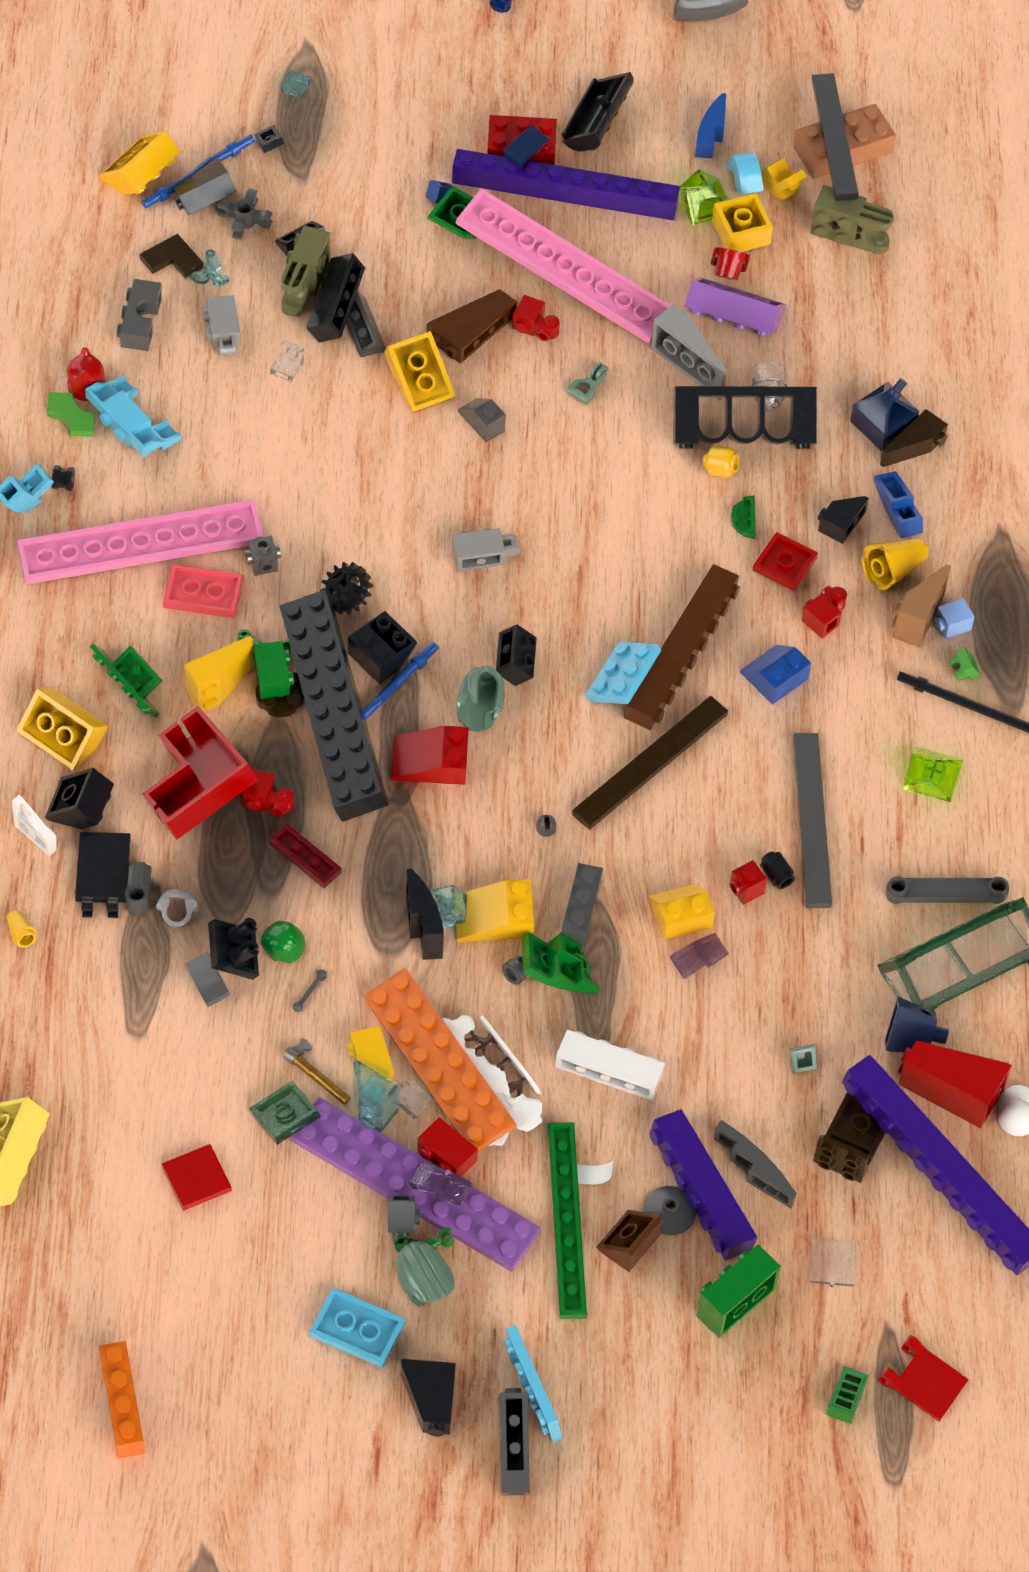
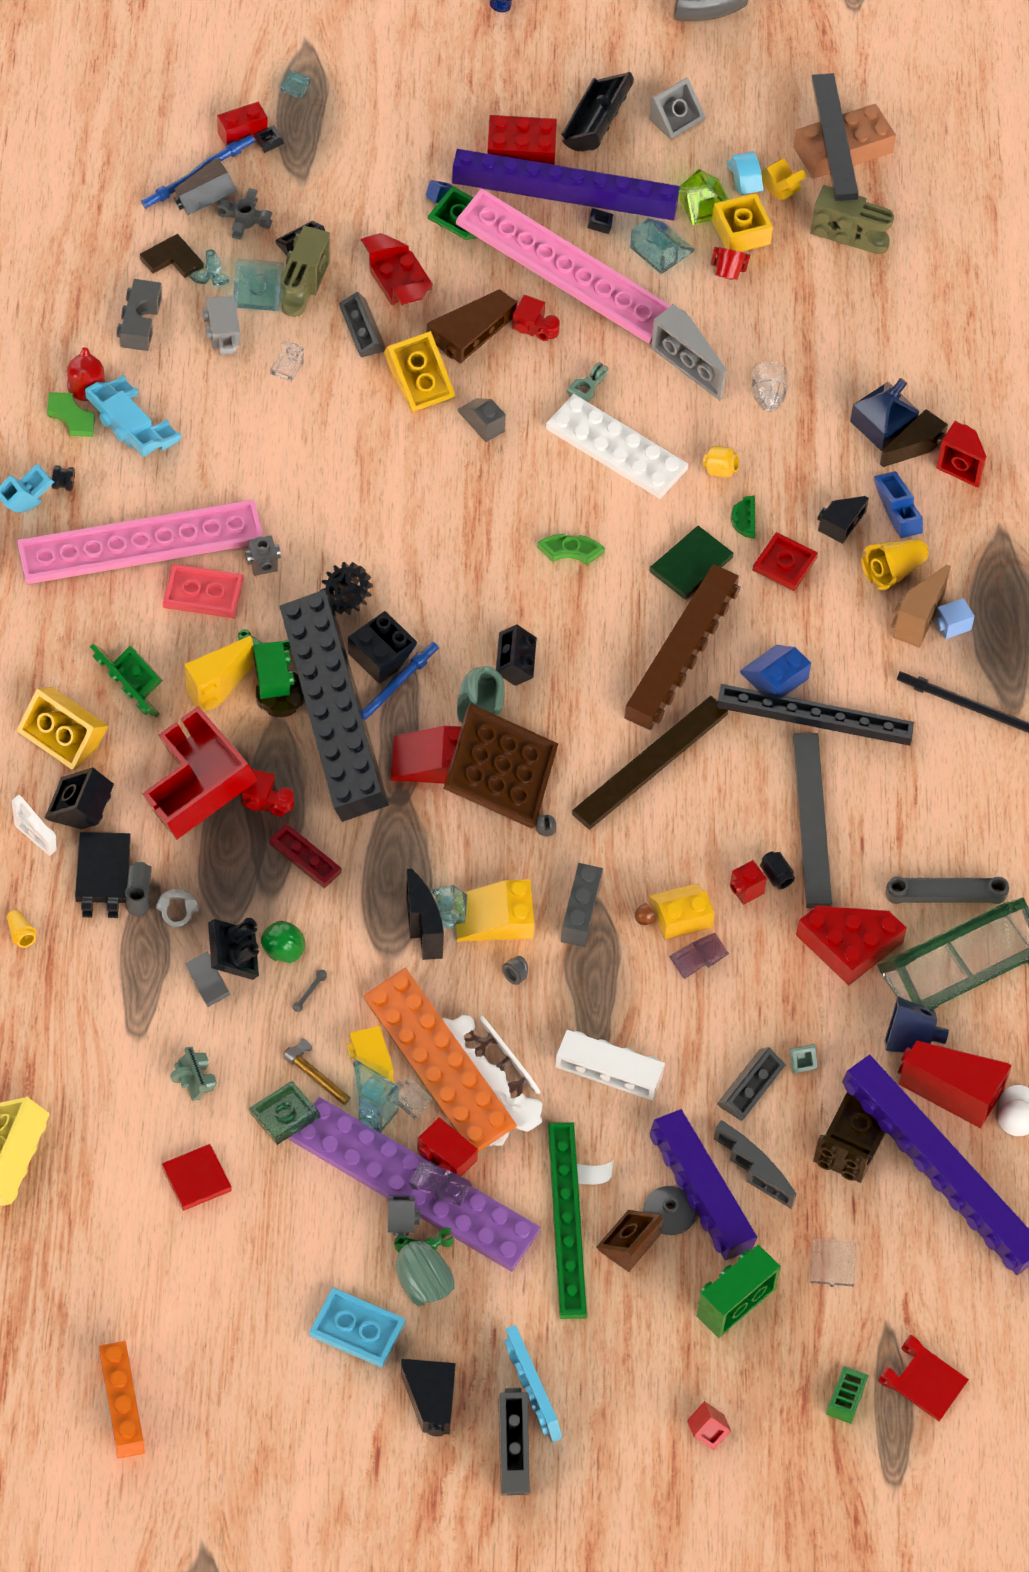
(141, 163): yellow slope -> none
(189, 1073): none -> sand green hips
(241, 122): none -> red brick
(258, 284): none -> clear light blue slope
(335, 297): black brick -> none
(396, 269): none -> red piece
(483, 549): light grey brick -> none
(501, 766): none -> reddish brown tile
(525, 146): dark blue slope -> none
(557, 963): green slope -> none
(573, 547): none -> bright green tile
(600, 221): none -> black tile
(617, 446): none -> white plate
(623, 672): medium azure plate -> none
(644, 915): none -> dark orange hinge
(659, 244): none -> clear light blue slope
(676, 109): none -> light grey slope
(689, 561): none -> dark green tile
(709, 1425): none -> panel
(711, 128): blue slope -> none
(735, 306): medium lavender slope -> none
(751, 1083): none -> dark grey slope
(802, 414): black fence -> none
(815, 714): none -> black plate
(824, 611): red brick -> none
(850, 938): none -> red brick
(932, 774): clear neon green slope -> none
(962, 454): none -> red slope
(968, 665): bright green tile -> none

